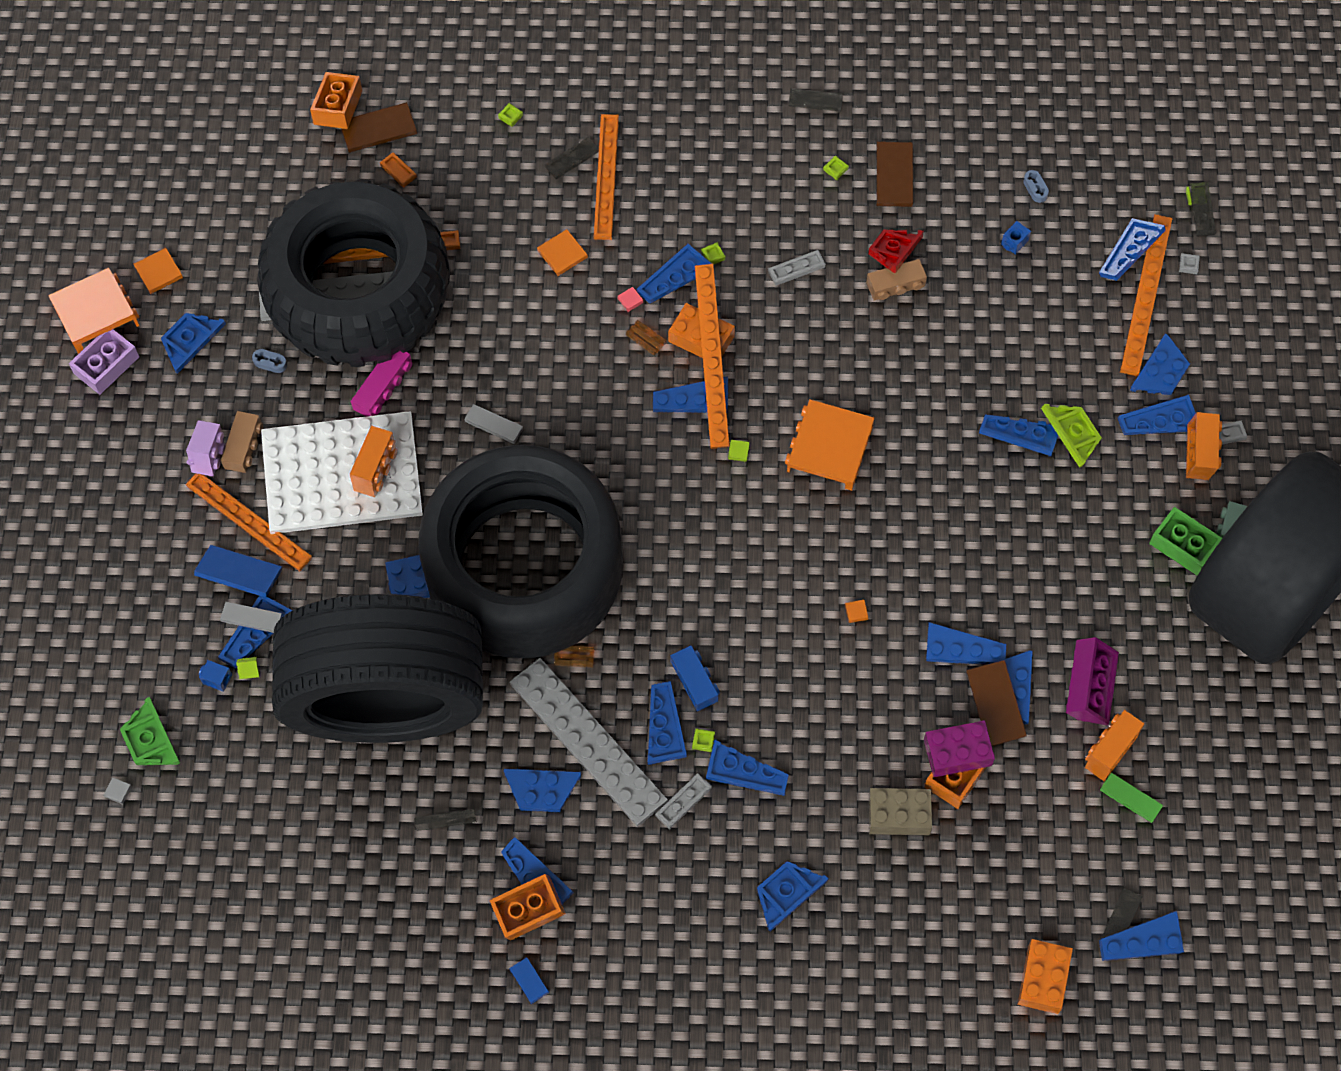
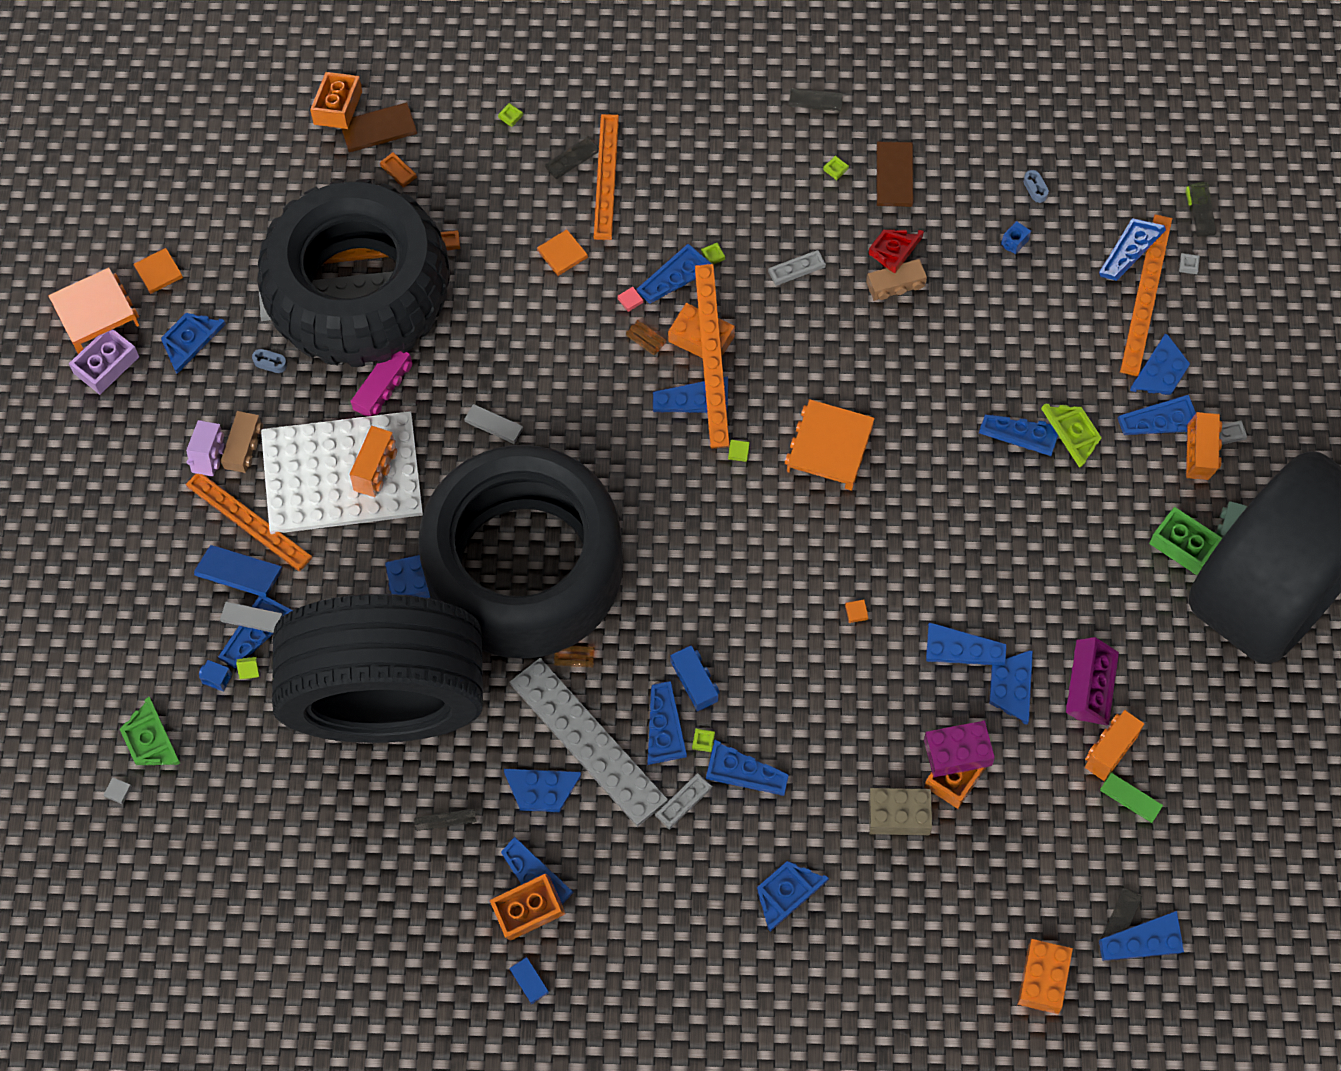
(996, 702): reddish brown tile -> none

